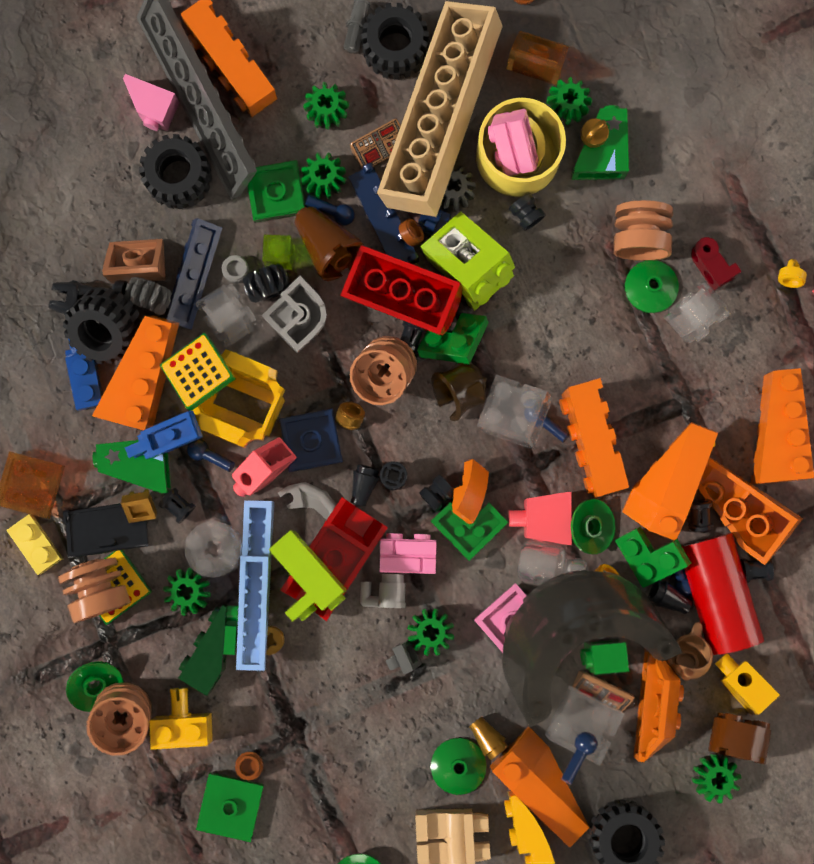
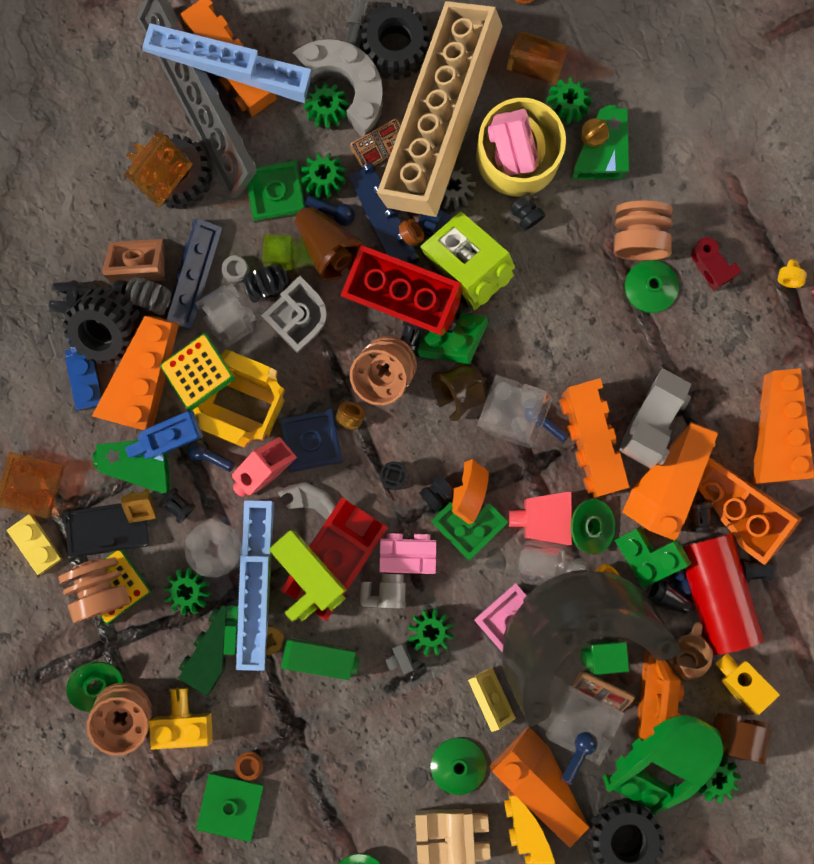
(152, 103): bright pink slope -> none
(157, 168): none -> clear orange plate
(229, 61): none -> light blue slope
(319, 659): none -> green slope
(350, 64): none -> light grey brick
(364, 482): black cone -> none
(488, 738): pearl gold cone -> none
(491, 699): none -> light yellow plate
(648, 430): none -> light grey brick
(678, 745): none -> green slope
(697, 312): clear brick -> none

